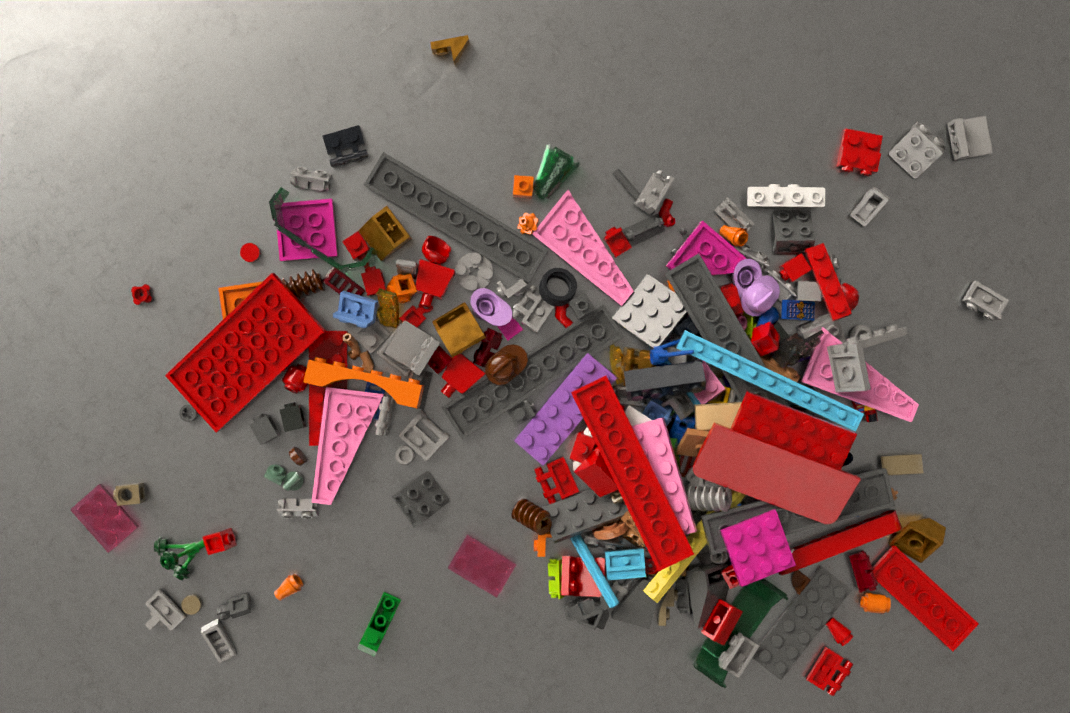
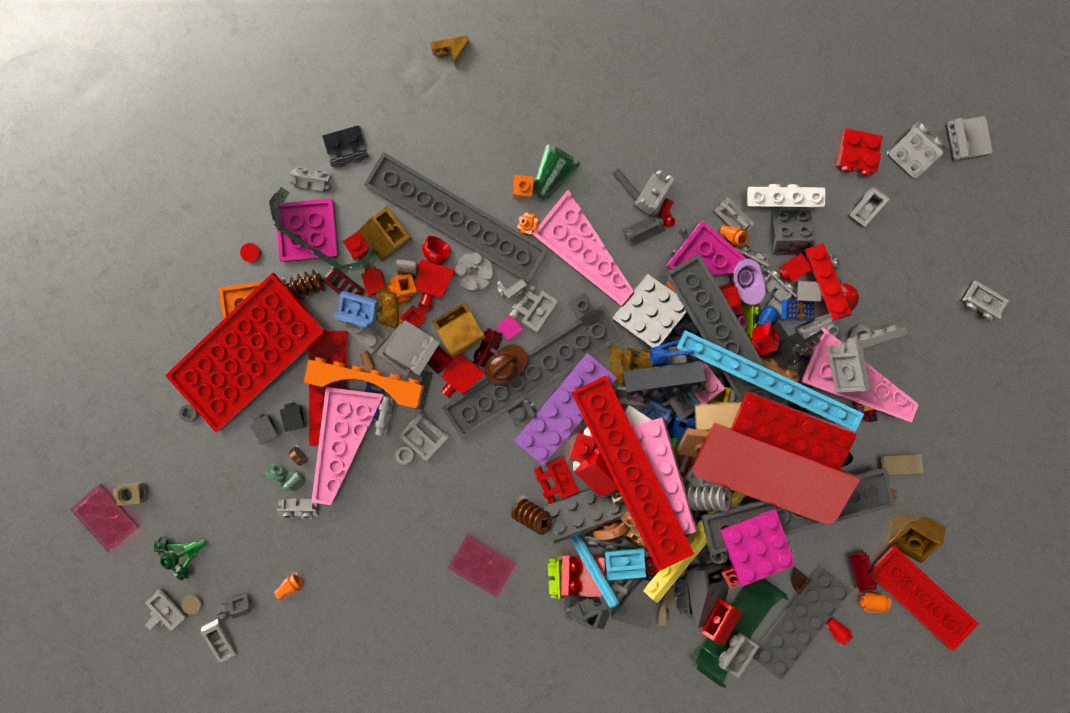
(136, 294): red plate -> none
(219, 541): red bracket -> none
(294, 379): red head -> none
(353, 344): medium nougat arm -> none
(379, 624): green slope -> none
(420, 499): dark grey bracket -> none
(490, 307): lavender piece -> none
(540, 544): orange bracket -> none
(560, 315): red arm -> none
(564, 275): black tyre -> none
(616, 241): red bracket -> none
(760, 296): lavender piece -> none
(825, 668): red plate -> none
(844, 540): red beam -> none

